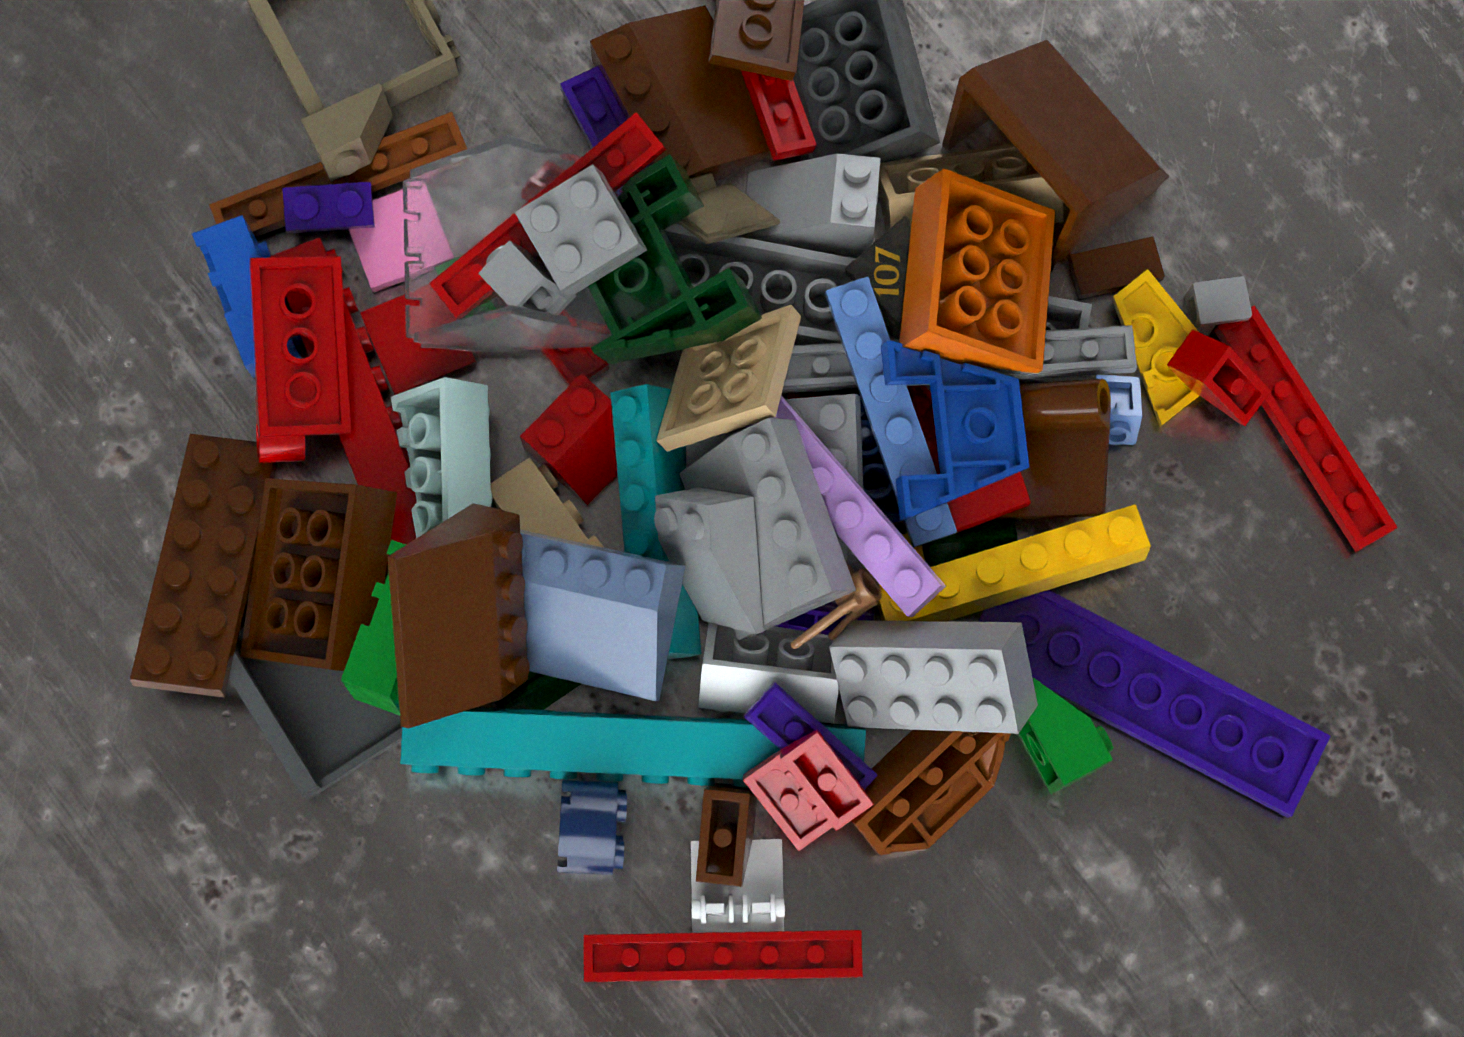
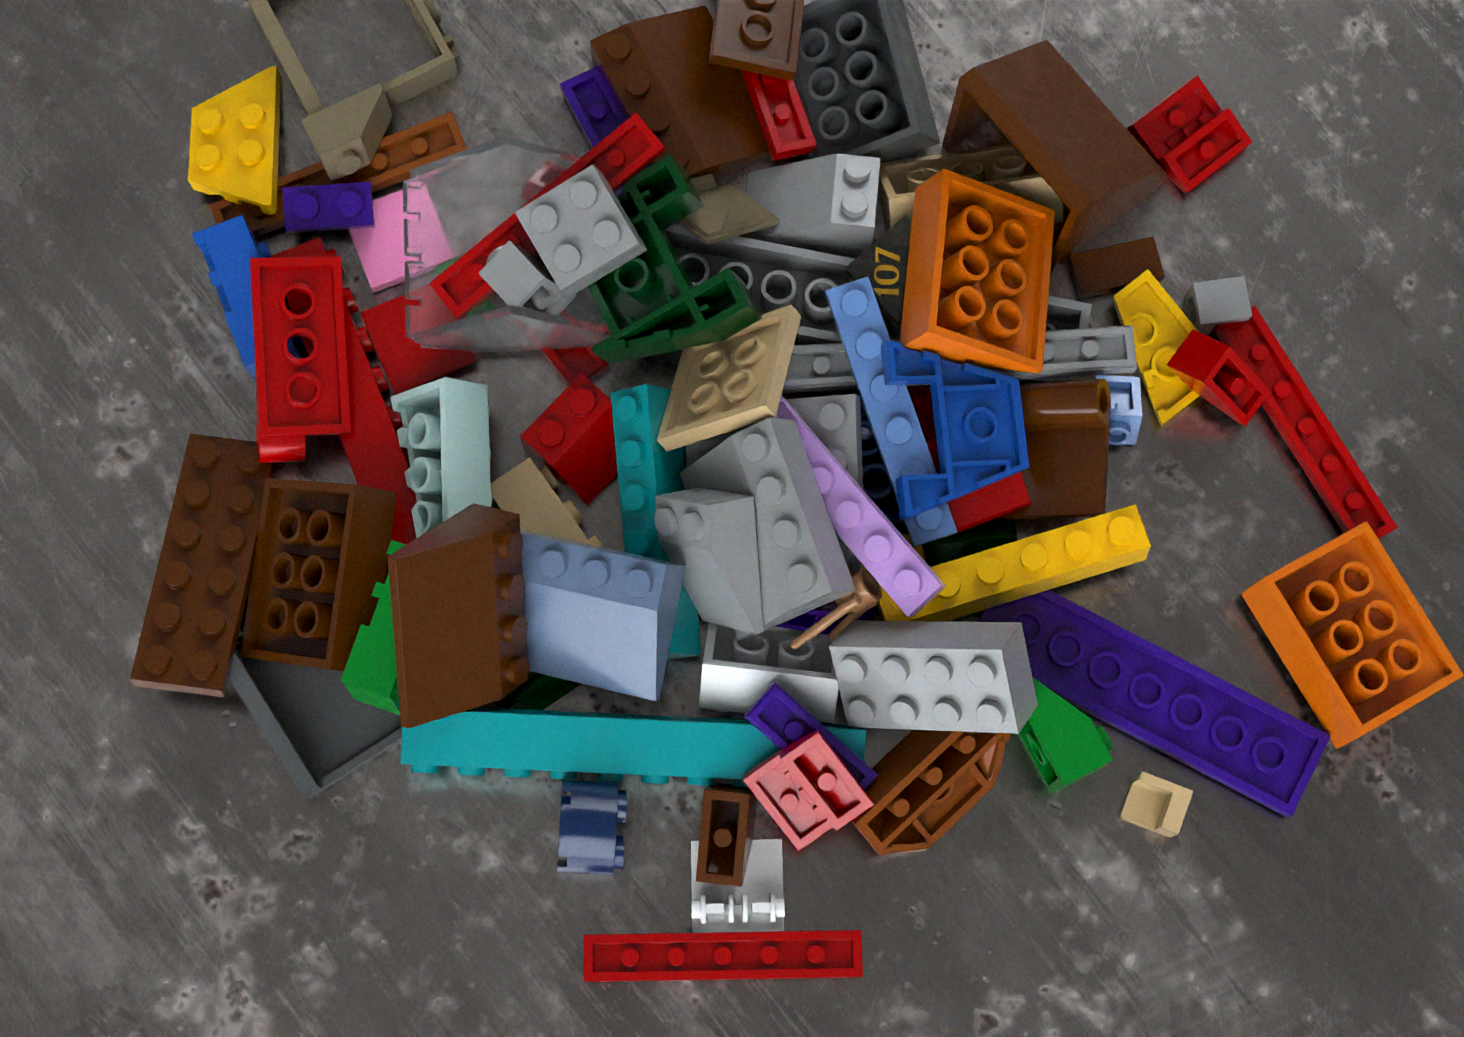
(238, 142): none -> yellow wing
(1156, 804): none -> tan panel
(1190, 134): none -> red slope
(1351, 634): none -> orange slope

